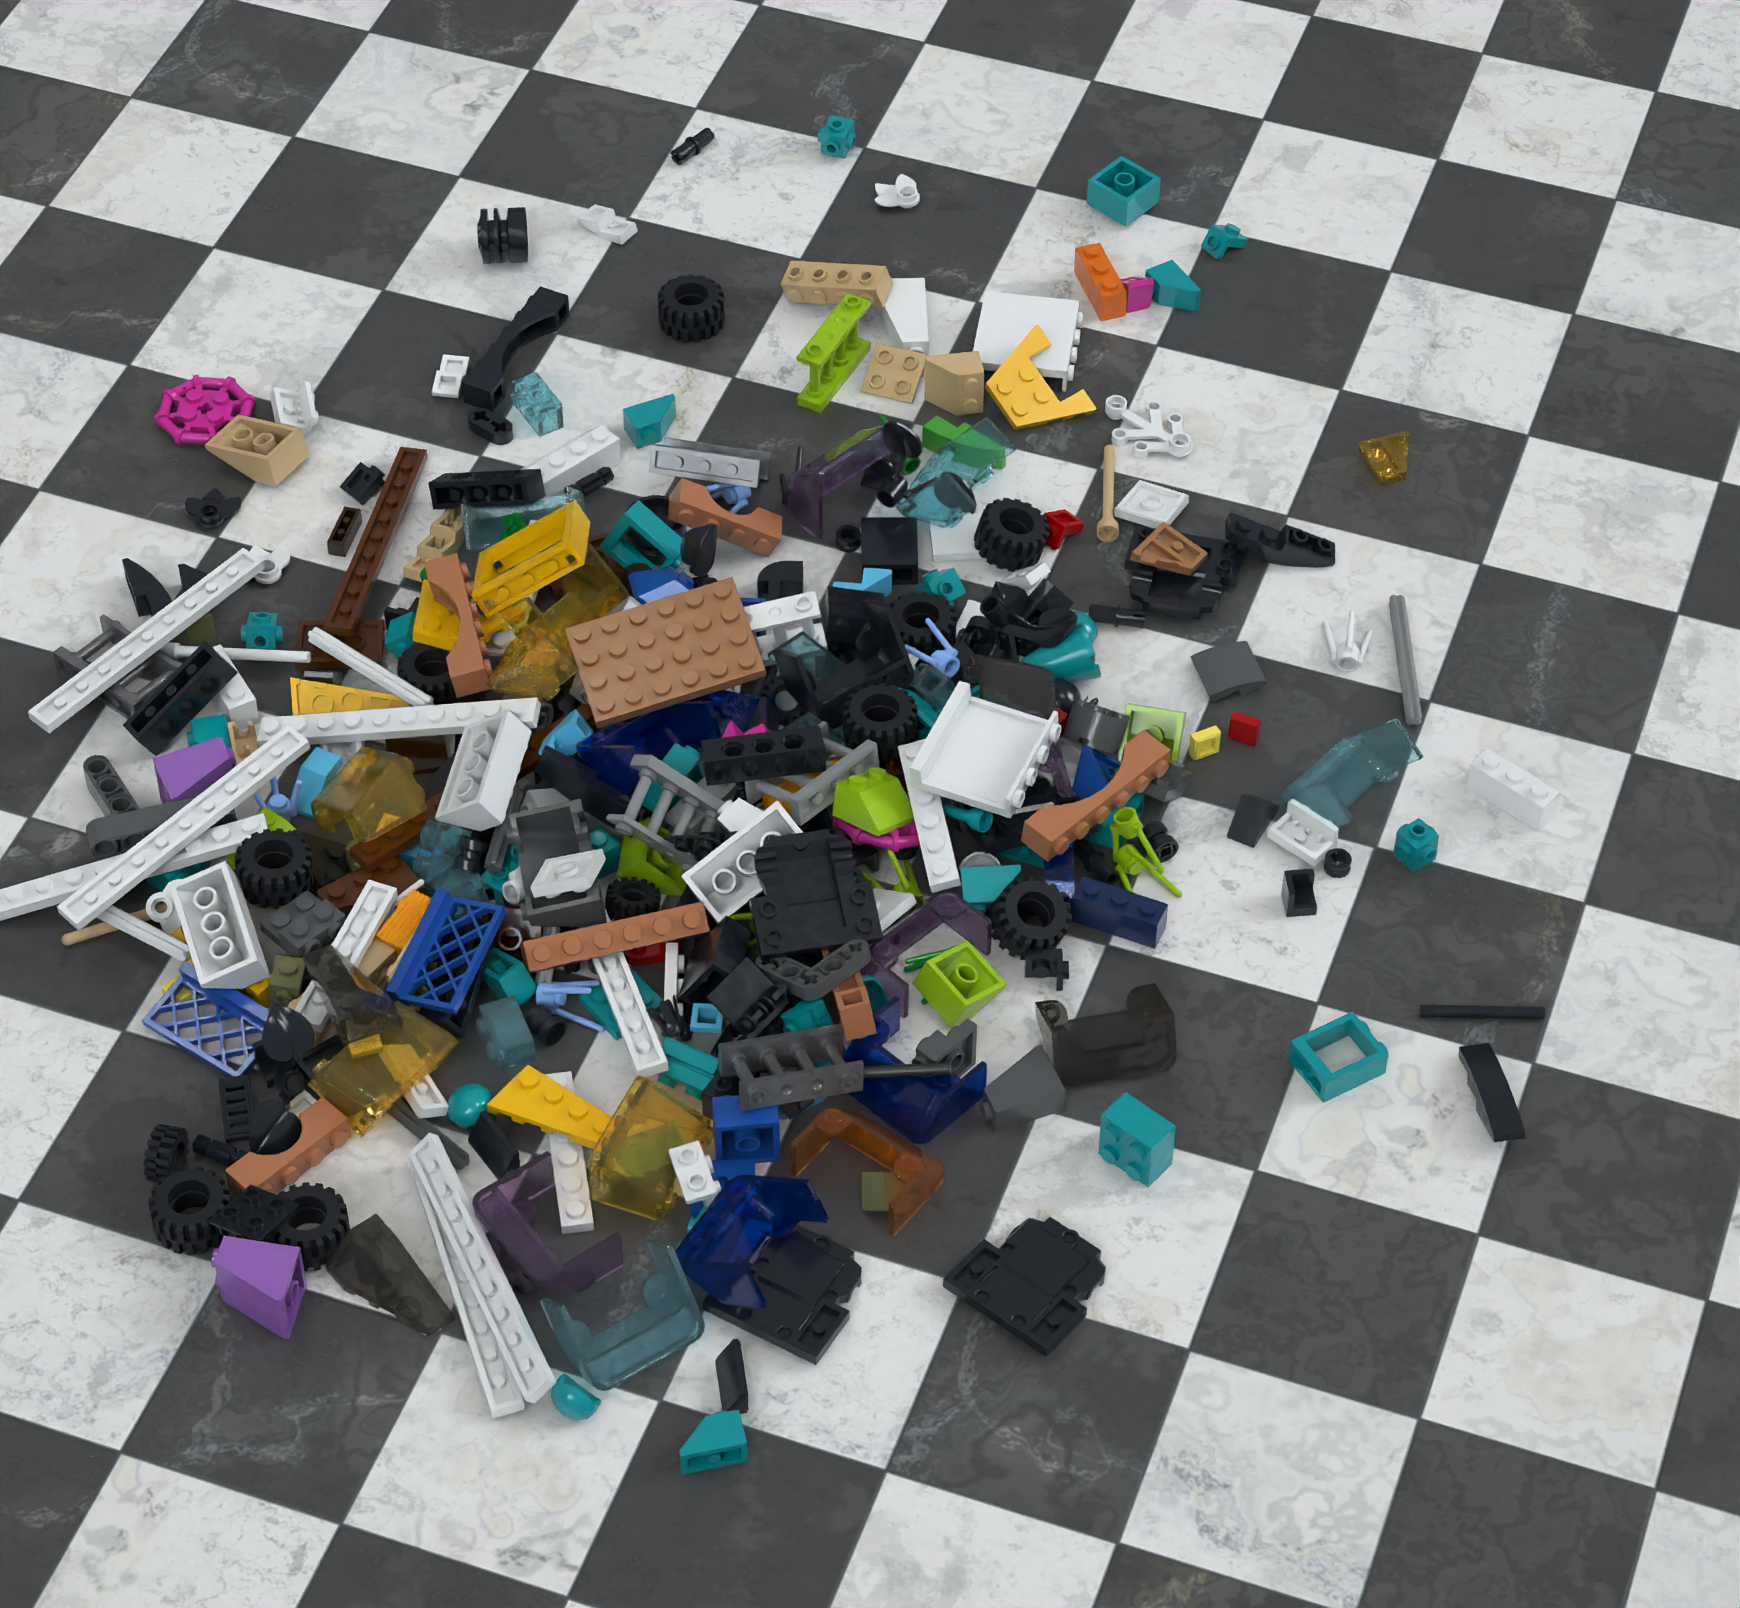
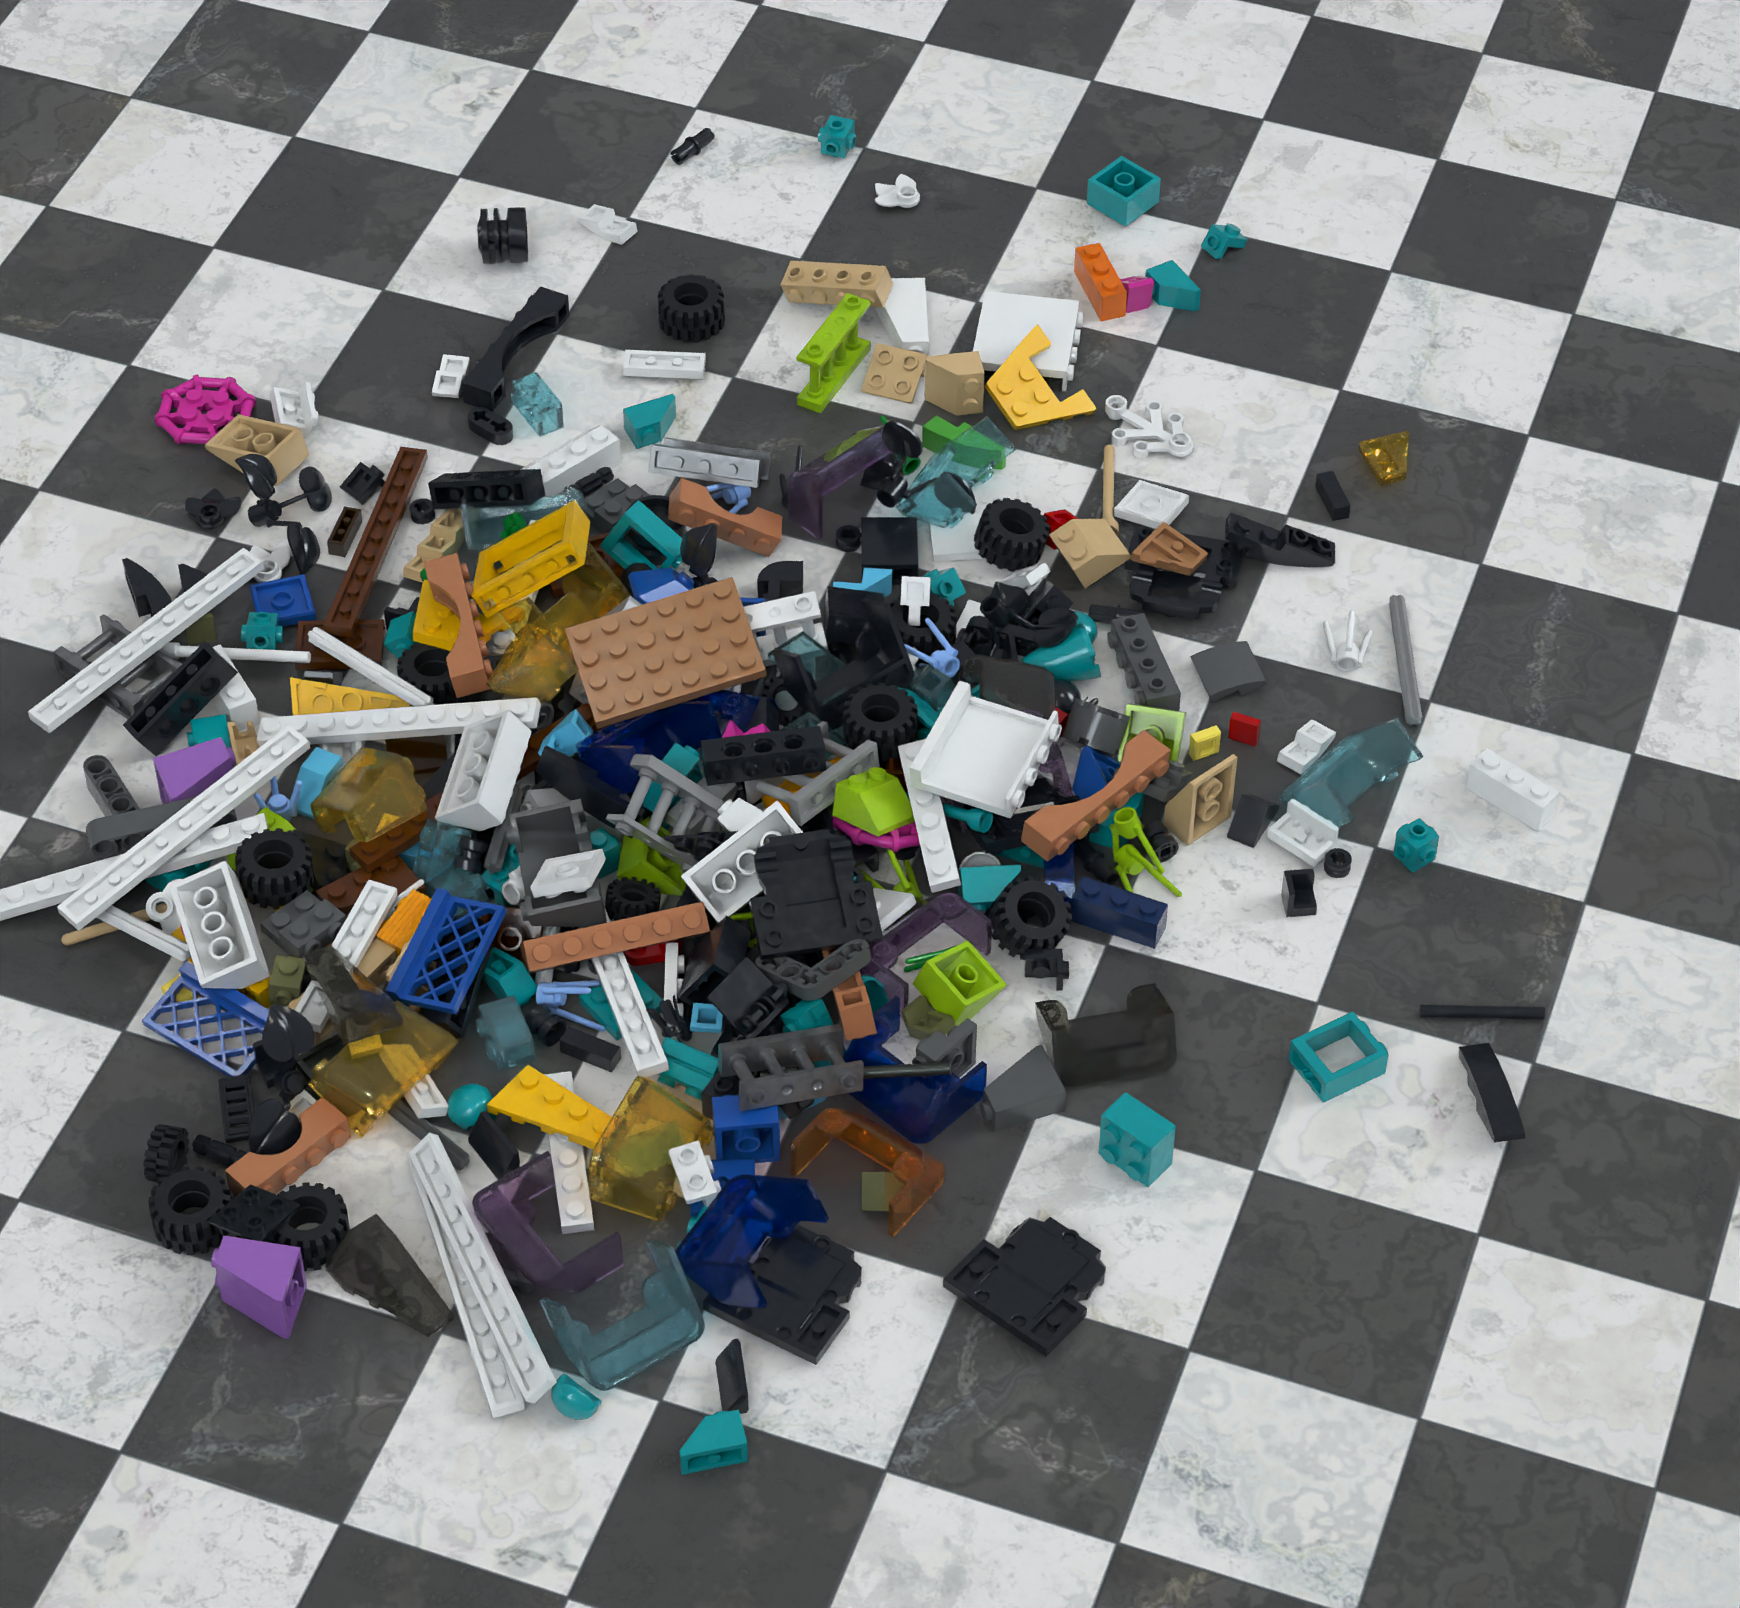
(261, 479): none -> black plant
(284, 596): none -> blue plate
(422, 517): none -> black bush
(590, 1049): none -> black piece
(610, 503): none -> dark grey plate
(664, 364): none -> white plate
(915, 593): none -> white plate
(922, 1021): none -> olive bracket
(1089, 548): none -> tan slope
(1143, 663): none -> dark grey brick
(1202, 802): none -> tan slope
(1307, 747): none -> white slope
(1332, 496): none -> black piece

